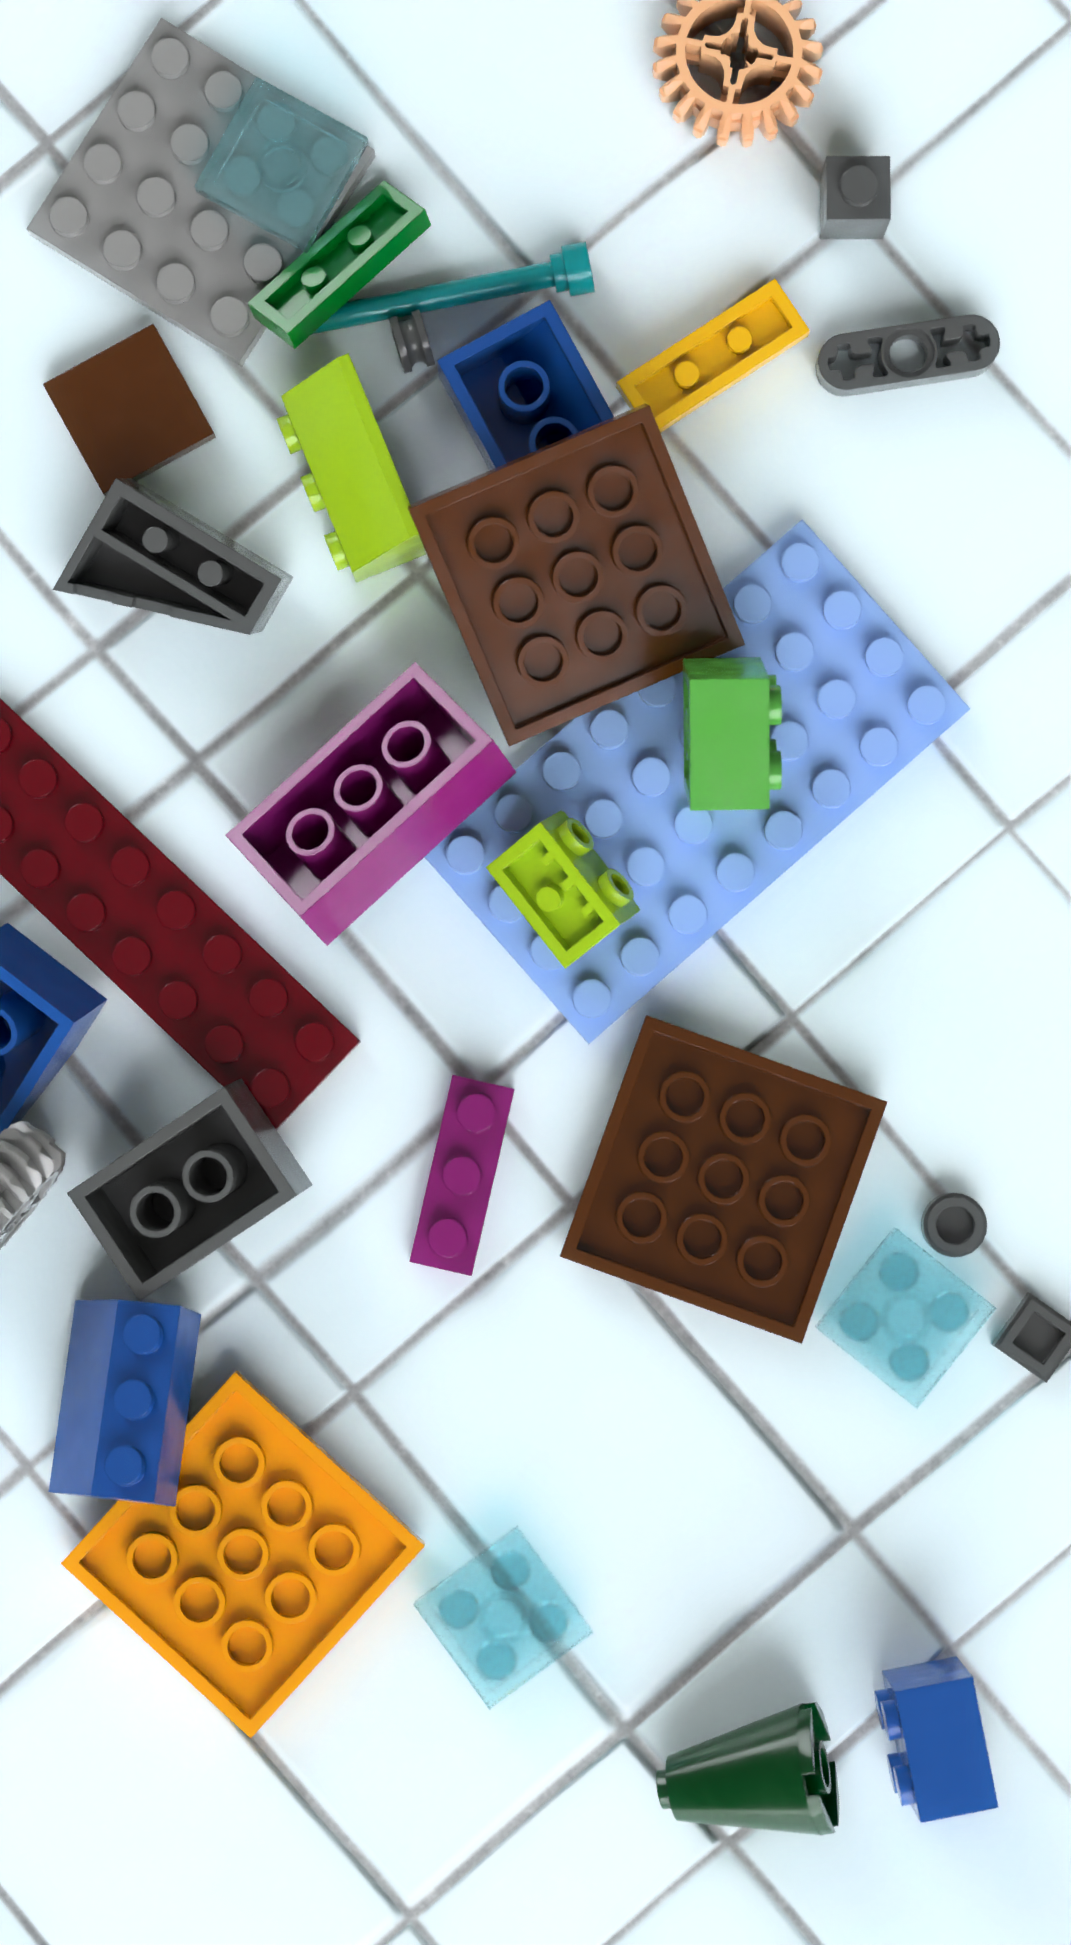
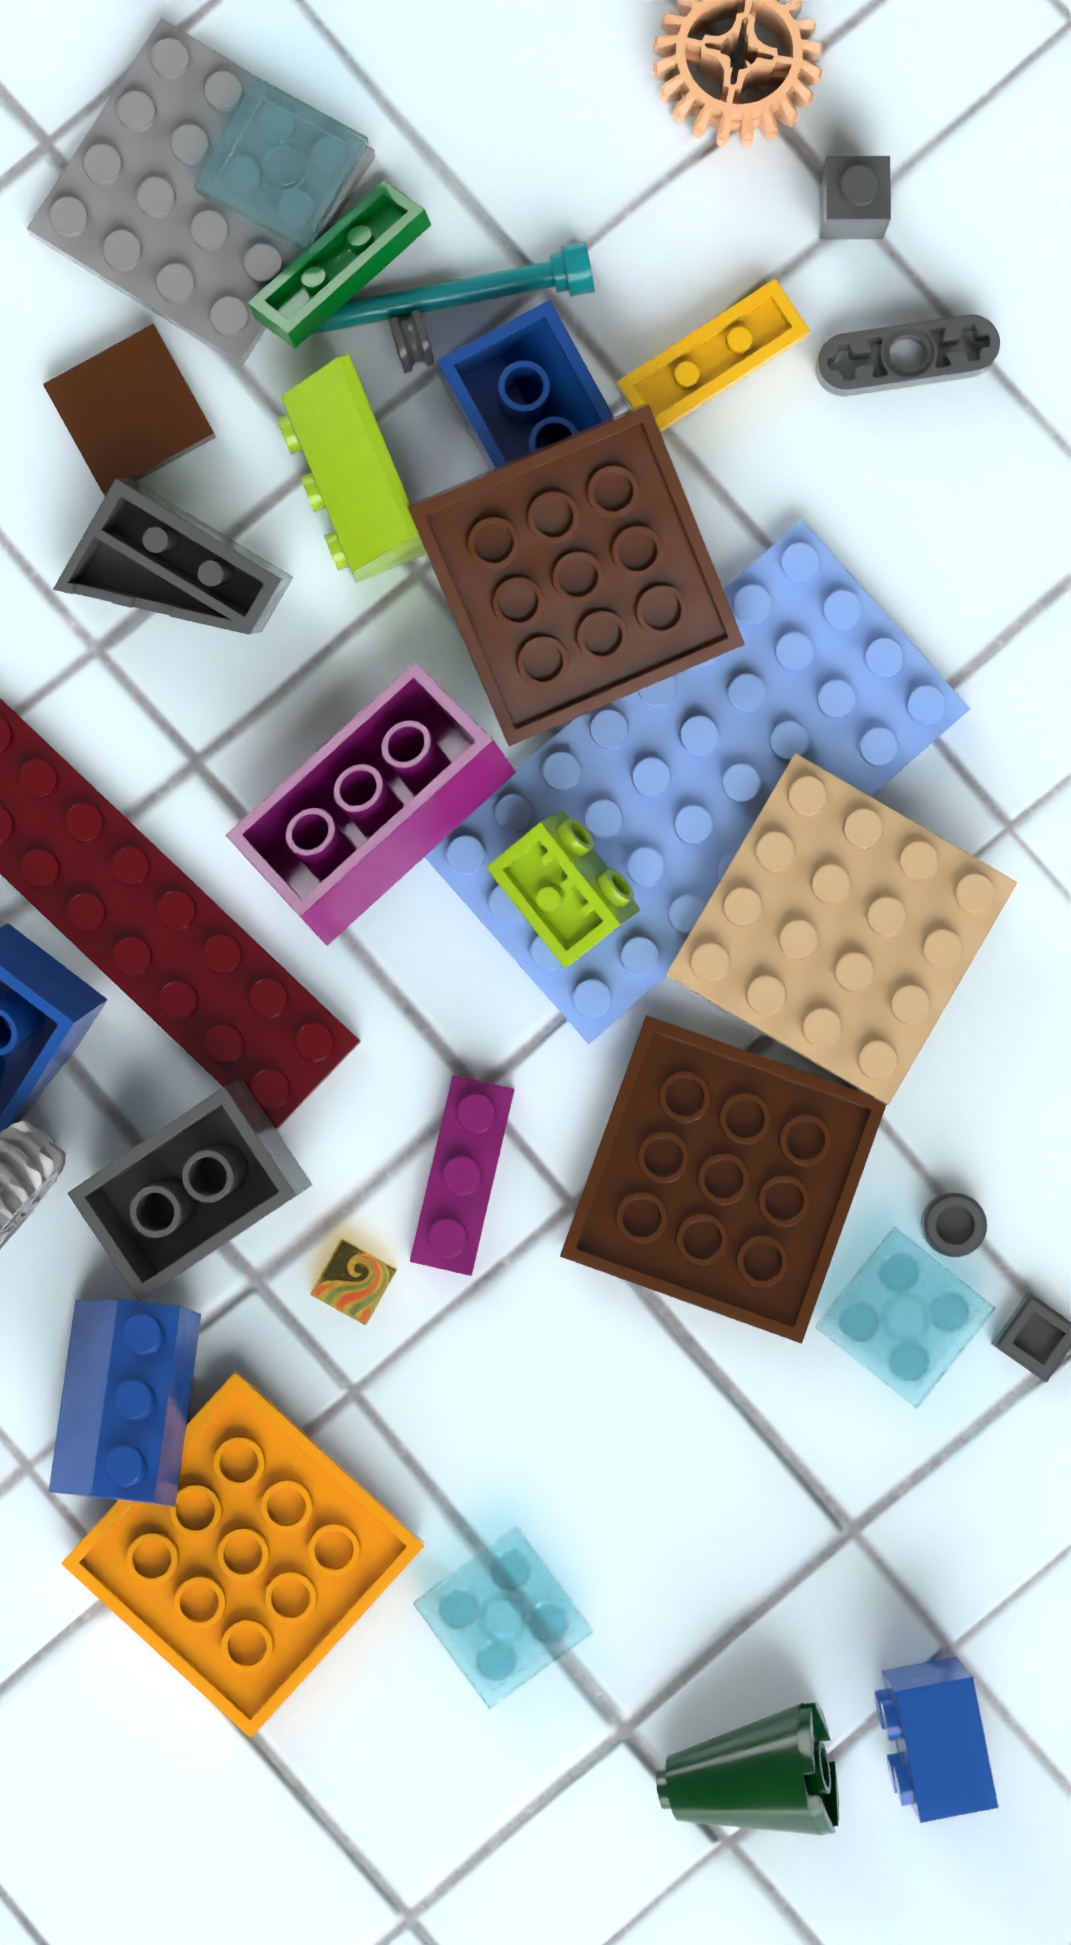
(353, 1281): none -> clear yellow tile
(727, 733): bright green brick -> none
(841, 929): none -> tan plate

